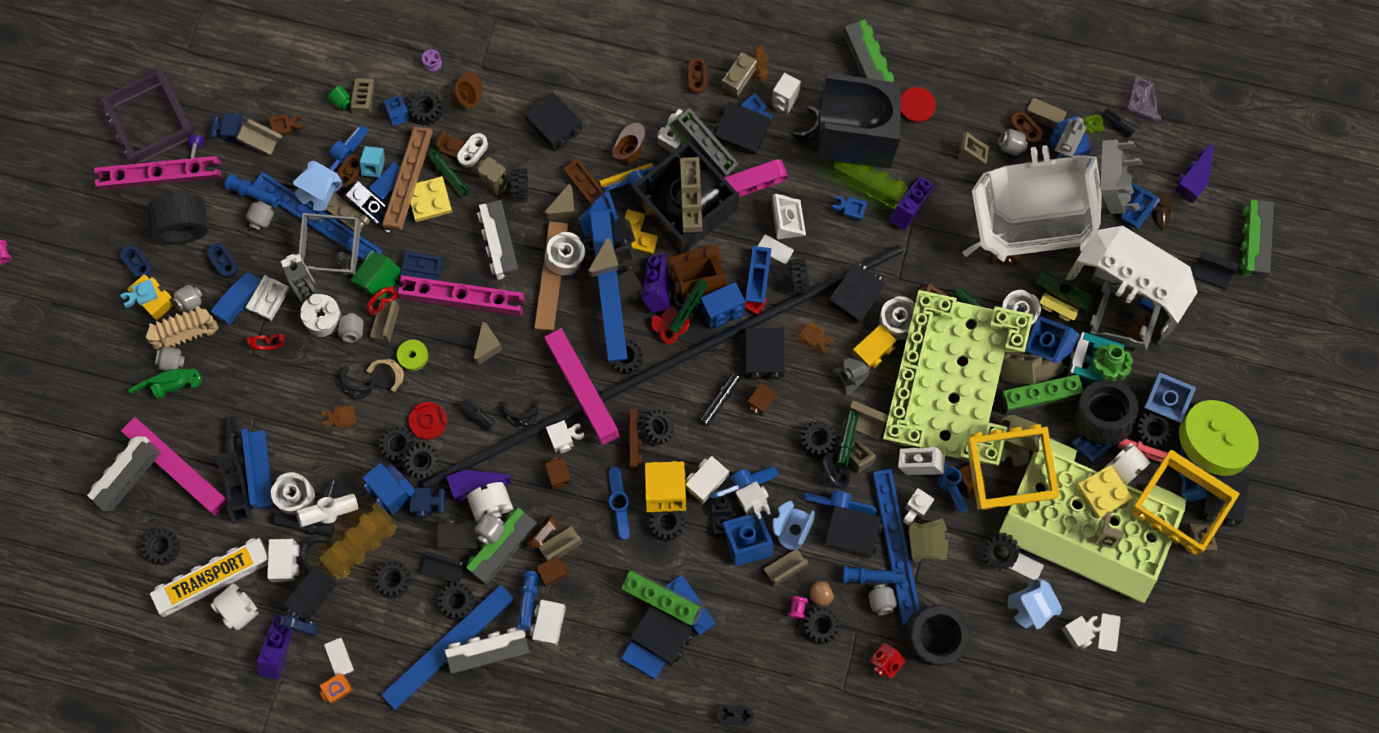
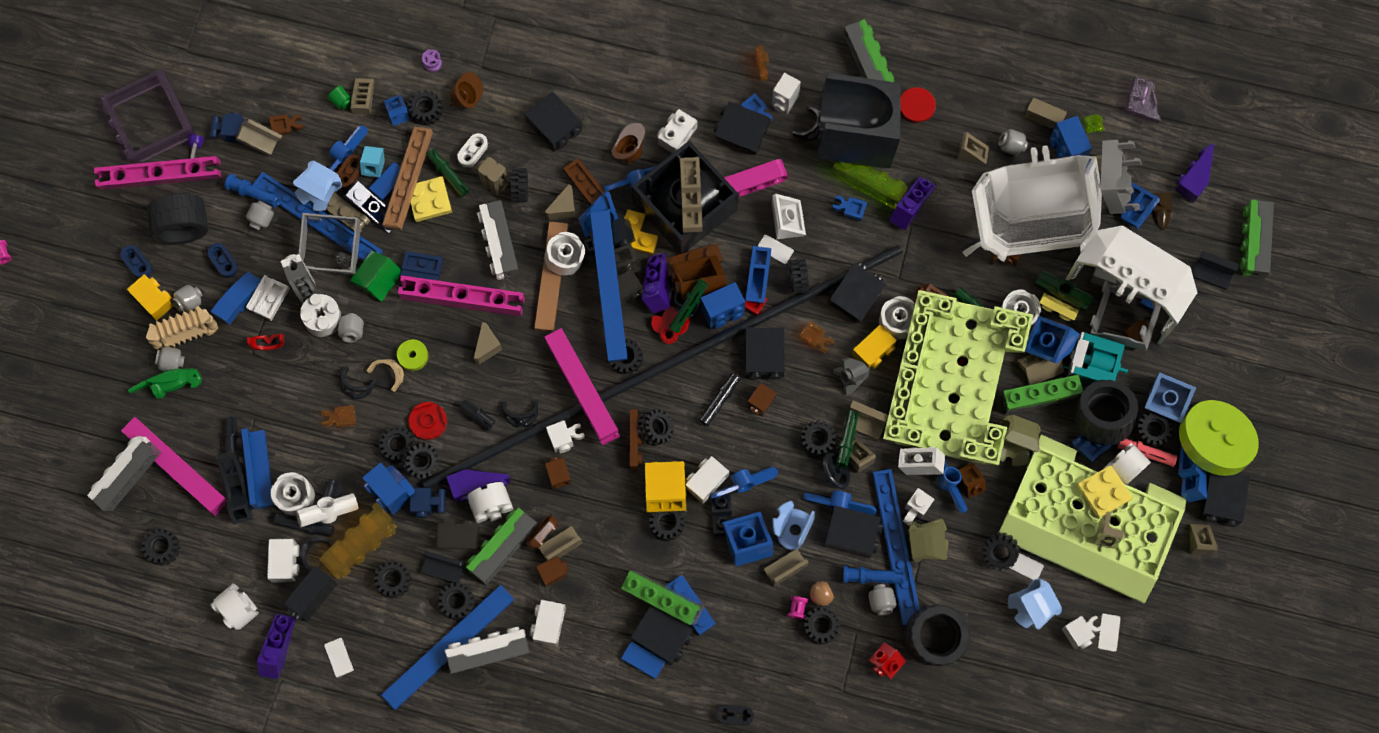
(142, 293): medium azure plate -> none
(210, 577): brick -> none
(305, 627): dark blue plate -> none
(335, 688): orange brick -> none
(370, 309): red helmet -> none
(385, 322): dark tan panel -> none
(448, 145): reddish brown bracket -> none
(489, 529): light grey head -> none
(528, 592): blue pin -> none
(605, 260): dark tan slope -> none
(620, 514): blue piece -> none
(622, 176): yellow bar -> none
(690, 128): dark grey piece -> none
(697, 77): reddish brown plate -> none
(739, 75): dark tan brick -> none
(753, 499): white brick -> none
(997, 435): yellow window -> none
(1020, 367): dark tan panel -> none
(1027, 128): reddish brown plate -> none
(1071, 137): light grey hinge -> none
(1112, 362): bright green plant -> none
(1119, 122): black axle -> none
(1201, 478): yellow window -> none

